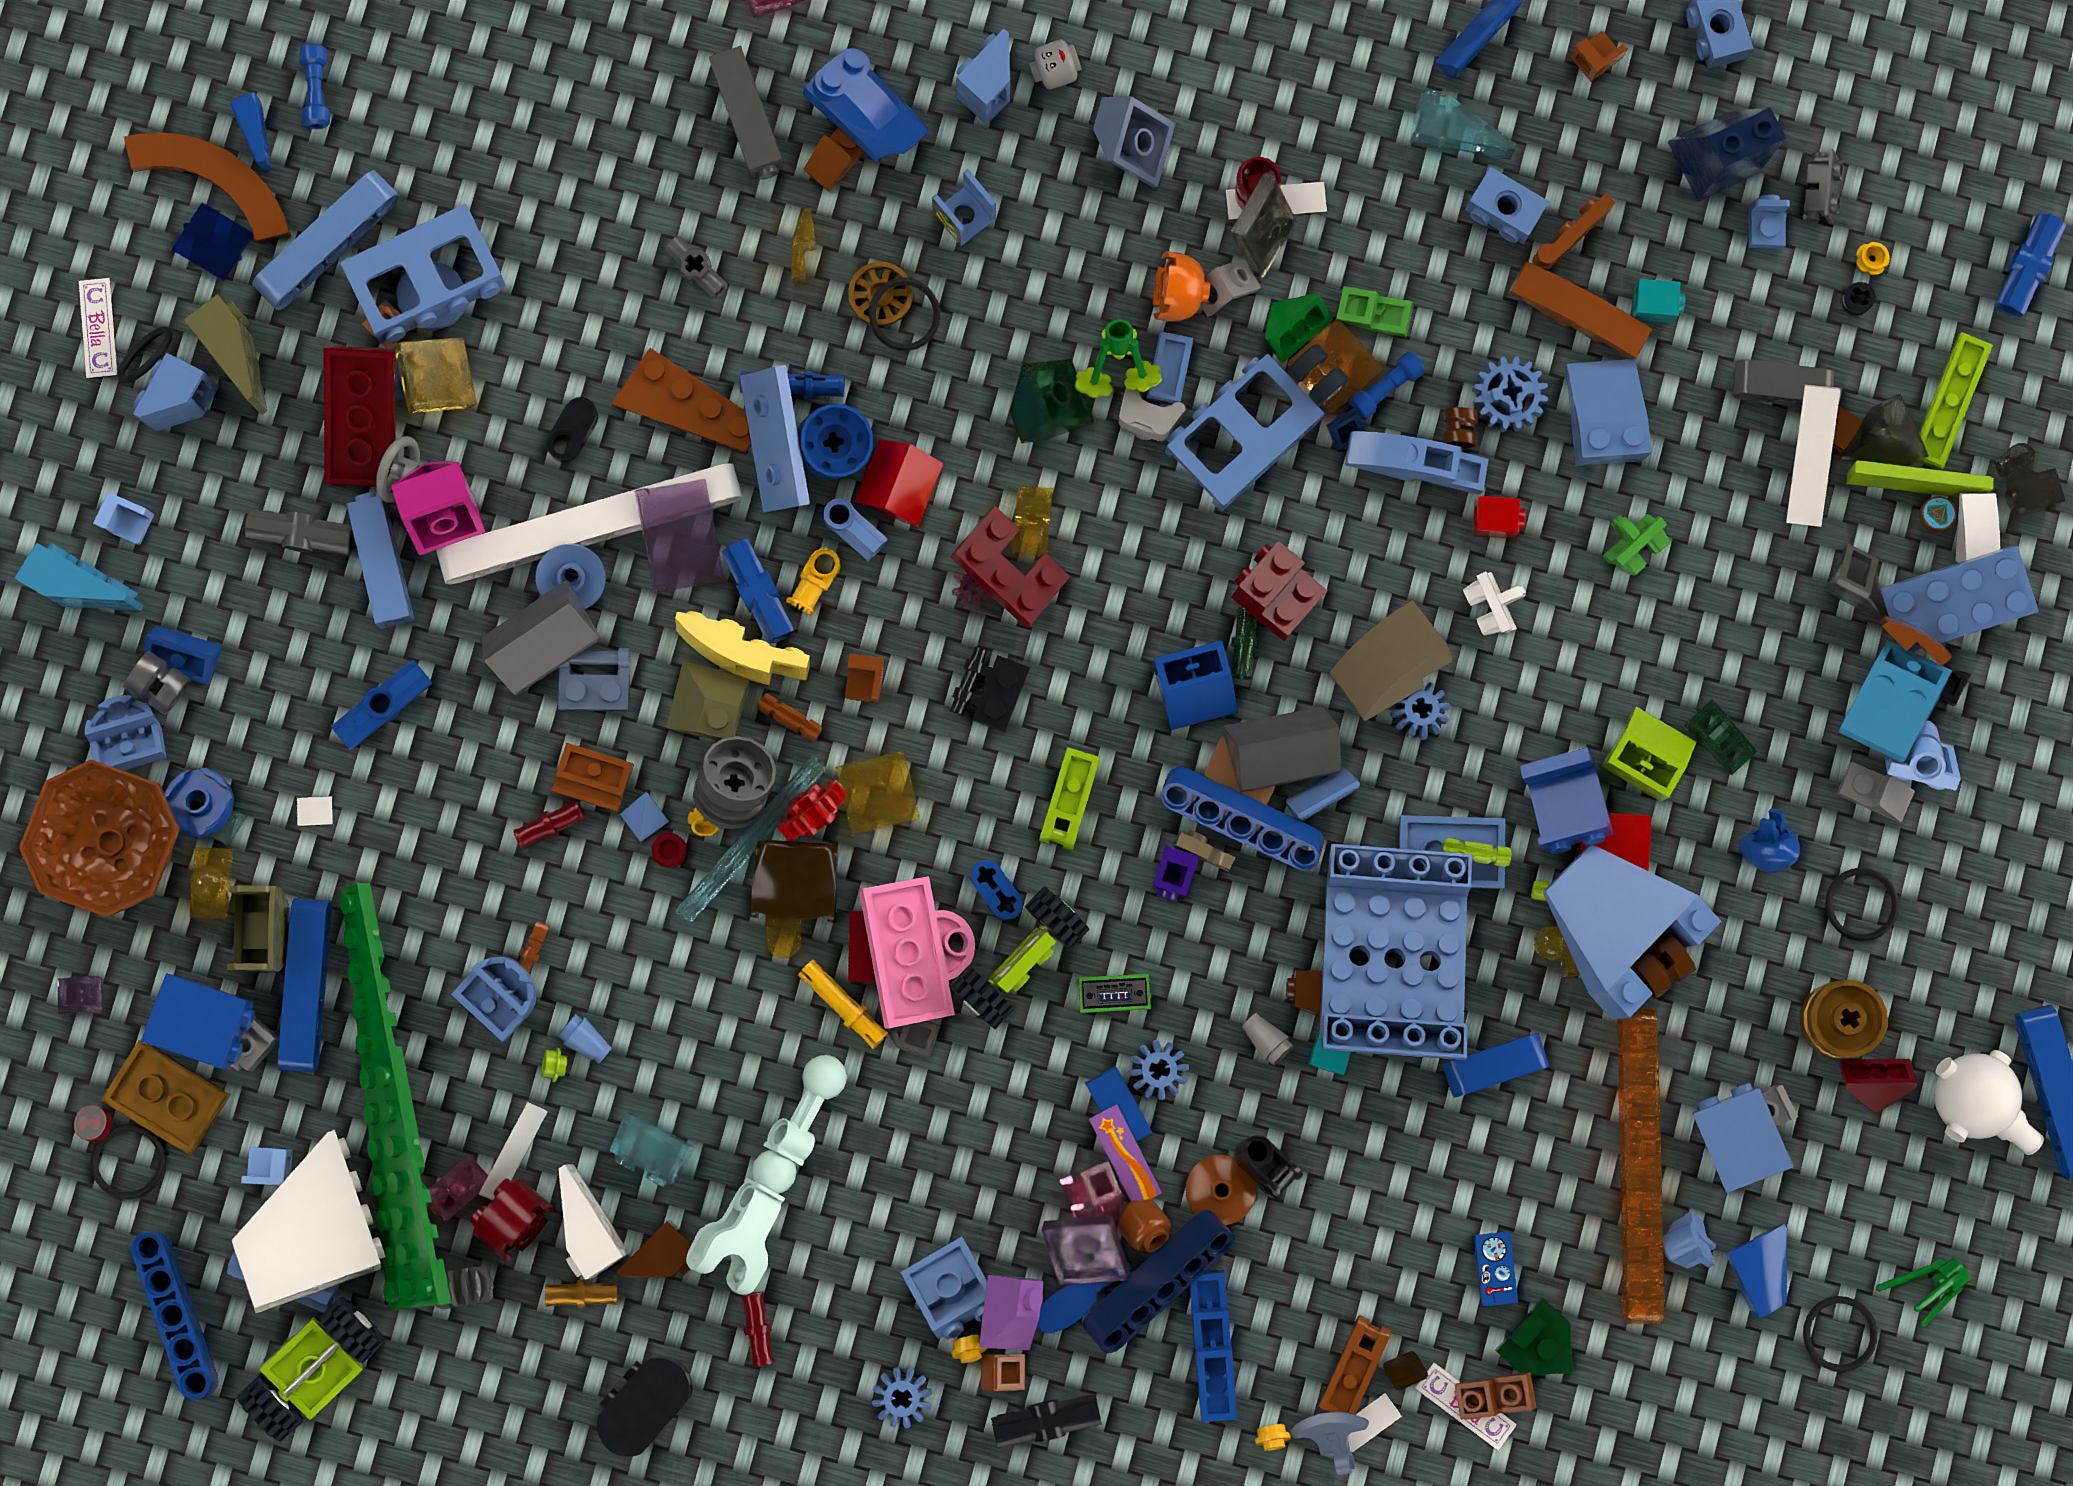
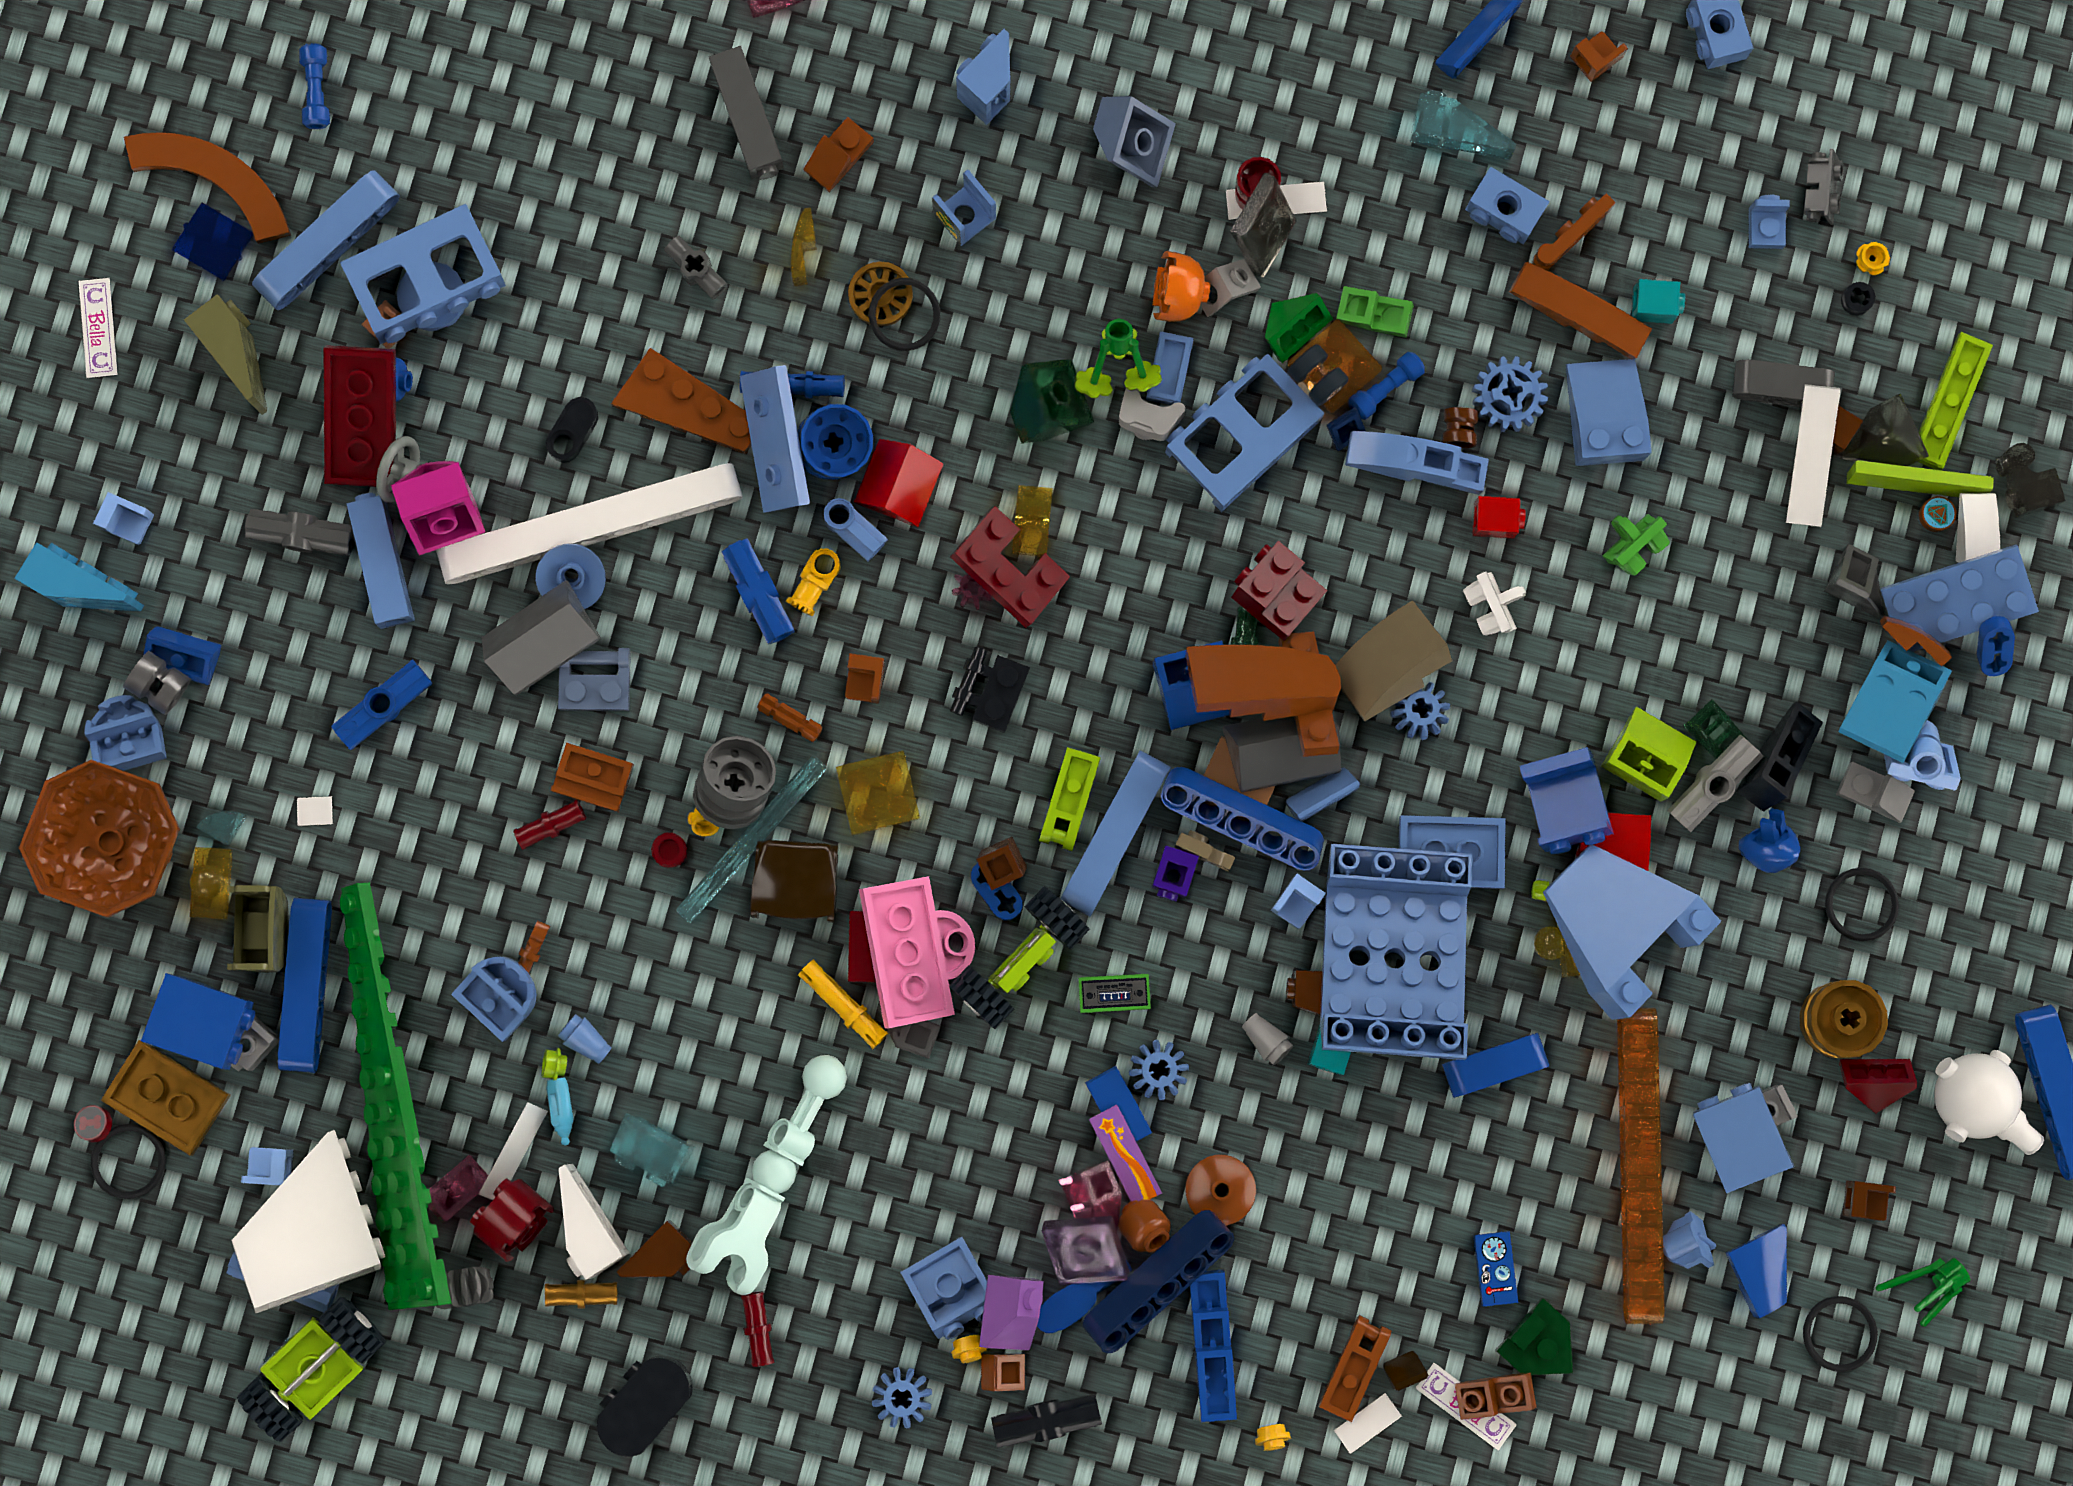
(80, 994): clear purple slope -> none
(137, 349): black tyre -> none
(174, 394): medium blue slope -> none
(187, 1328): blue beam -> none
(215, 810): blue tile -> none
(250, 118): blue slope -> none
(435, 375): clear yellow plate -> none
(560, 1108): none -> medium azure piece
(644, 817): medium blue slope -> none
(679, 535): clear purple piece -> none
(707, 702): olive slope -> none
(726, 646): light yellow slope -> none
(783, 936): clear yellow tile -> none
(812, 810): red gear -> none
(864, 106): blue slope -> none
(1001, 863): none -> reddish brown panel
(1055, 64): light grey head -> none
(1115, 833): none -> medium blue beam
(1269, 1168): black piece -> none
(1271, 682): none -> dark orange slope
(1298, 901): none -> light blue panel
(1331, 1434): sand blue piece -> none
(1480, 852): lime axle -> none
(1652, 971): reddish brown wheel -> none
(1727, 149): dark blue slope -> none
(1731, 766): none -> light grey piece
(1782, 760): none -> black slope
(1867, 1200): none -> reddish brown panel
(1954, 687): black tile -> none
(1988, 646): none -> blue beam
(2030, 264): blue piece -> none

